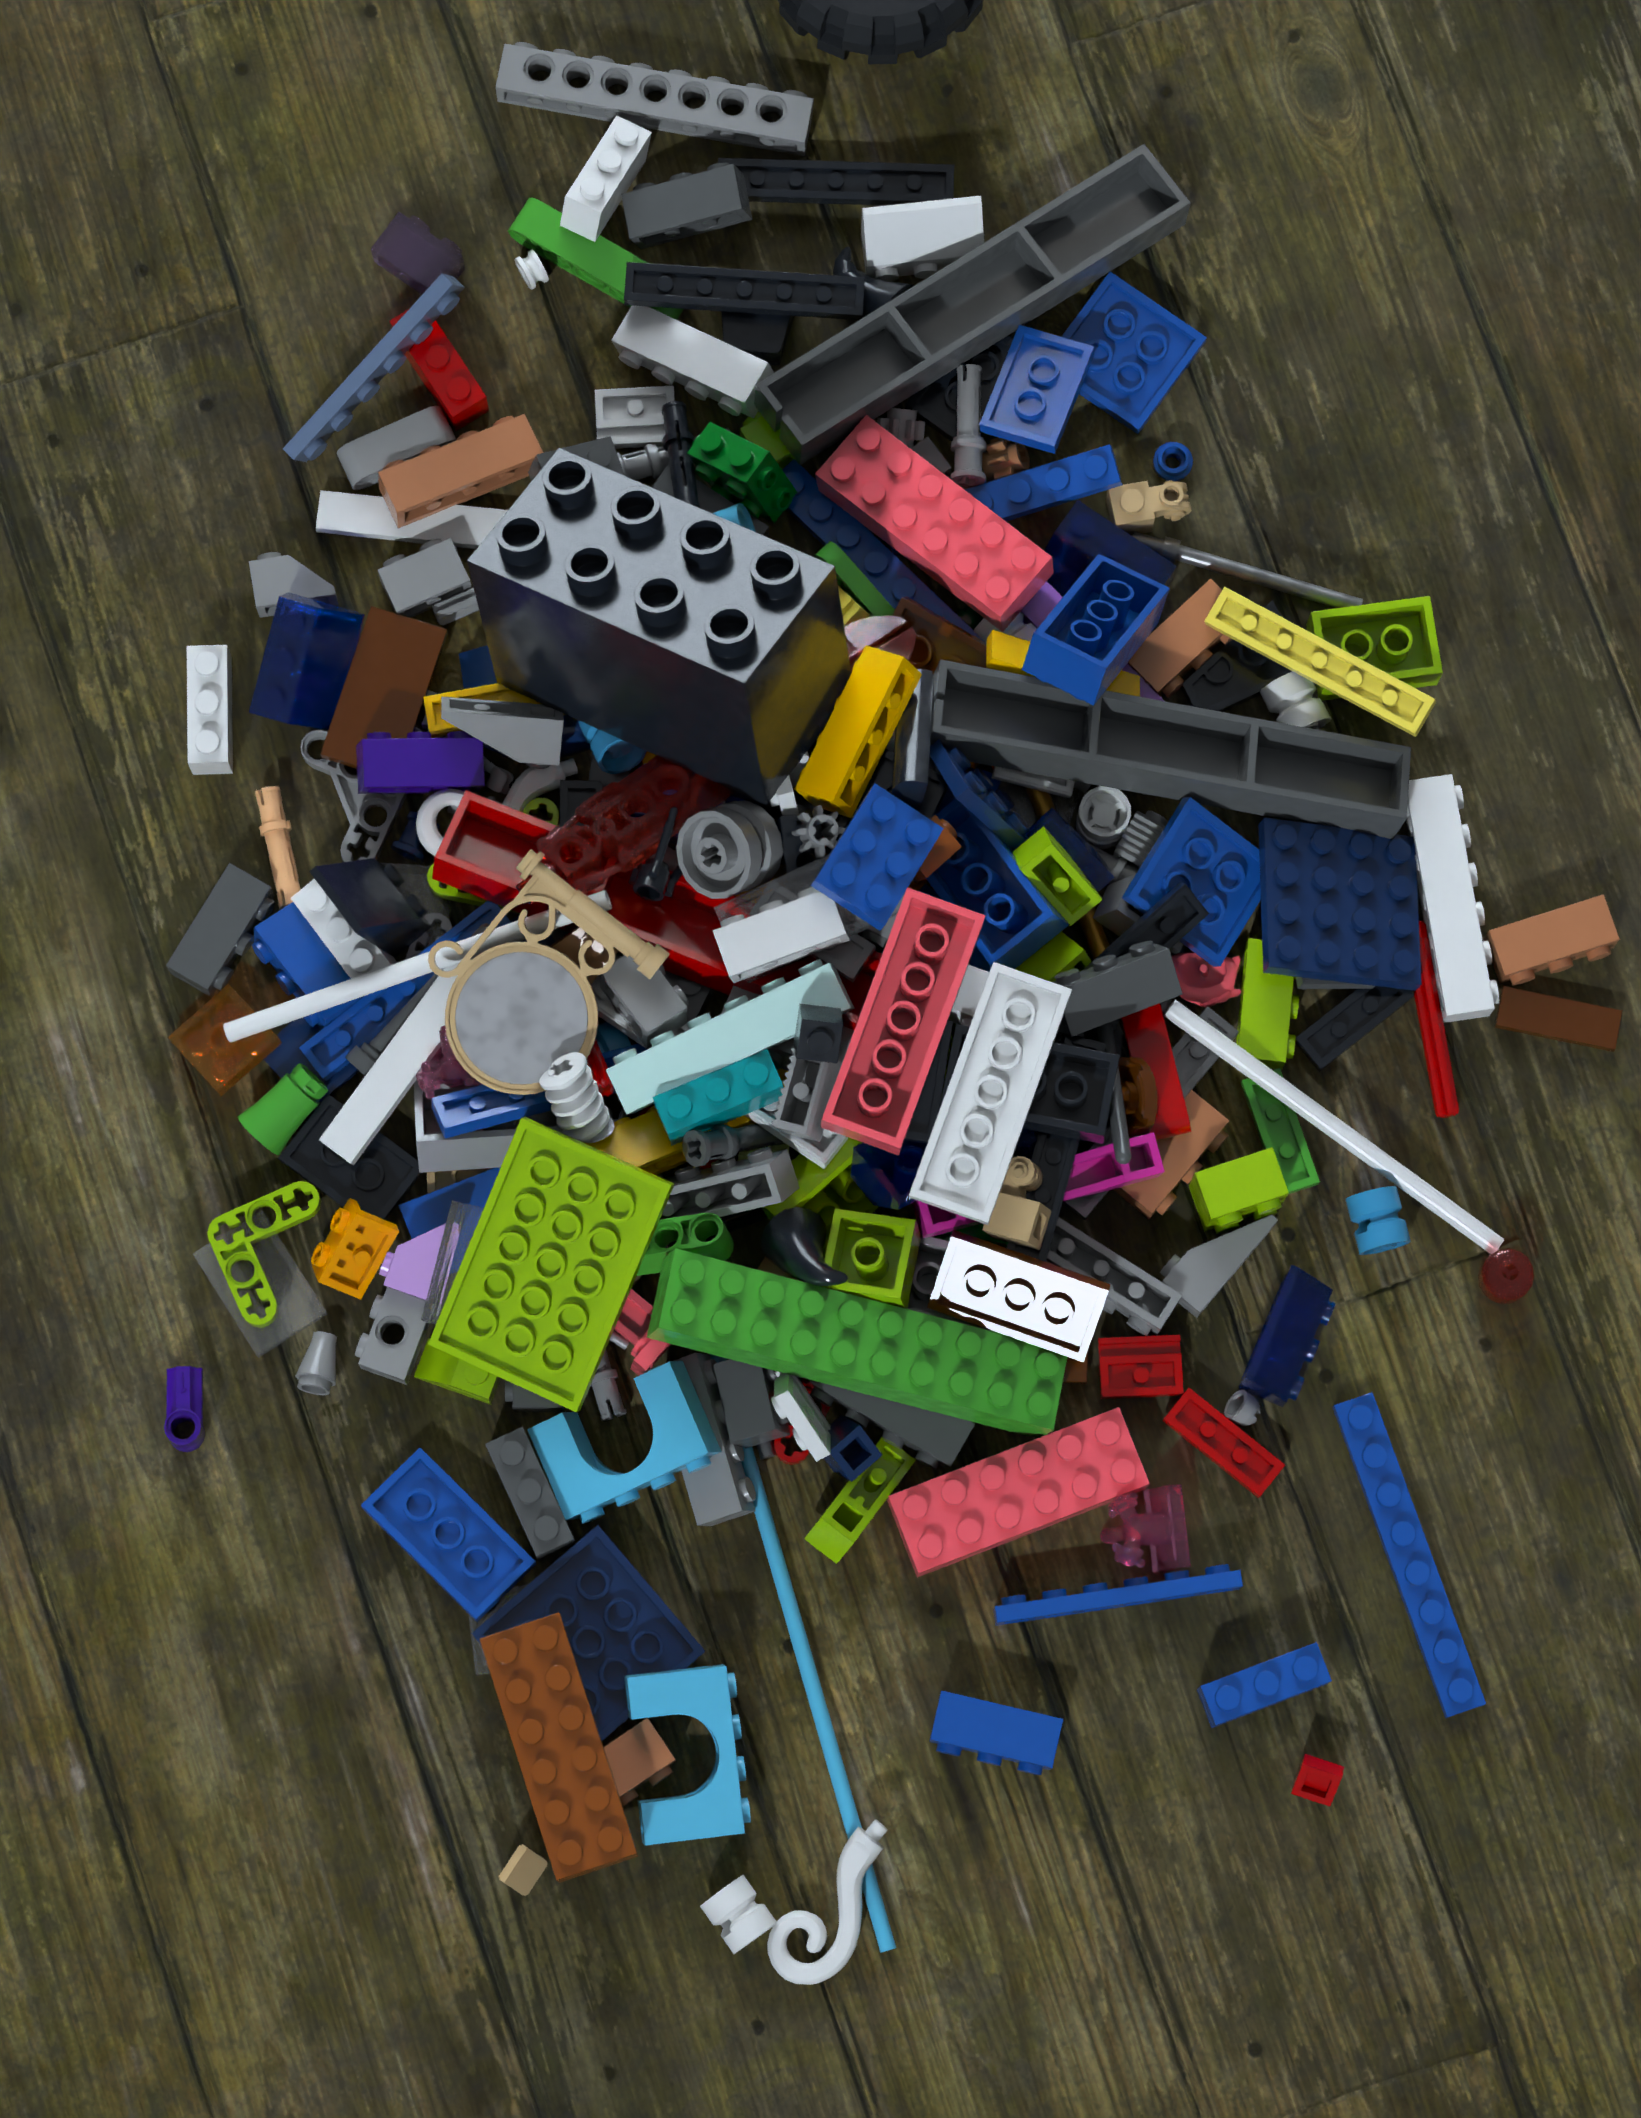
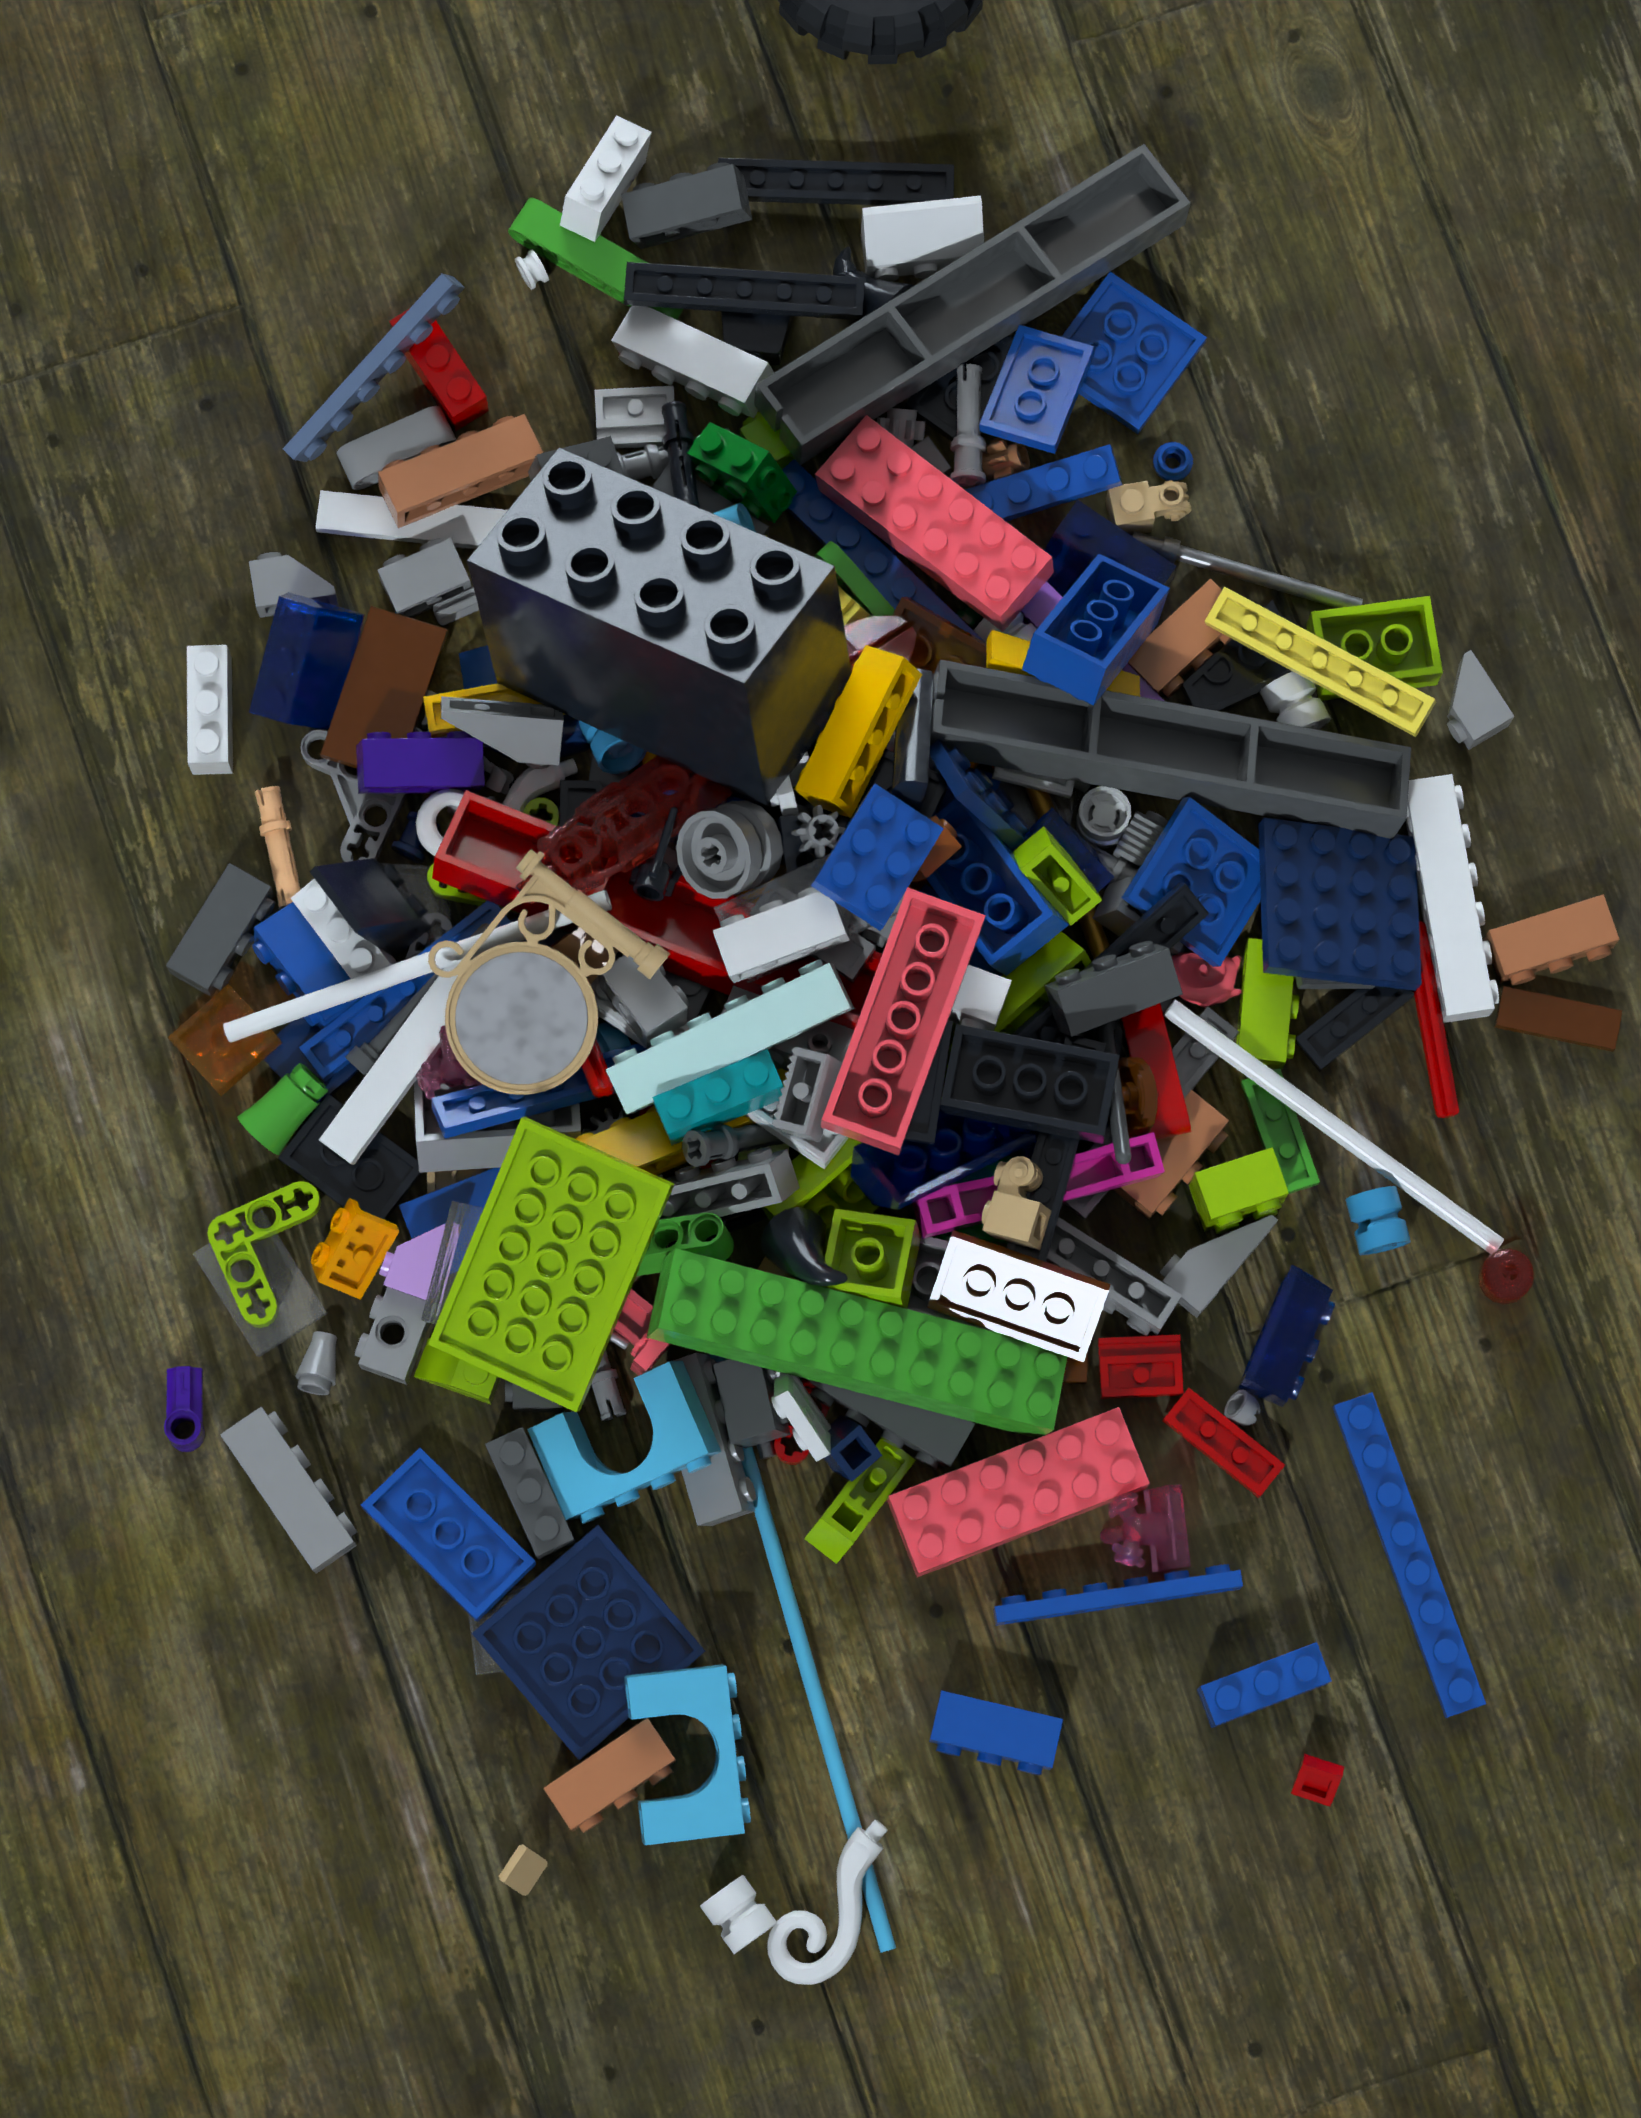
(289, 1490): none -> light grey brick
(415, 254): clear purple brick -> none
(558, 1747): dark orange brick -> none
(576, 1099): white piece -> none
(668, 115): light grey brick -> none
(818, 1033): black brick -> none
(990, 1093): white plate -> none
(1476, 705): none -> light grey slope

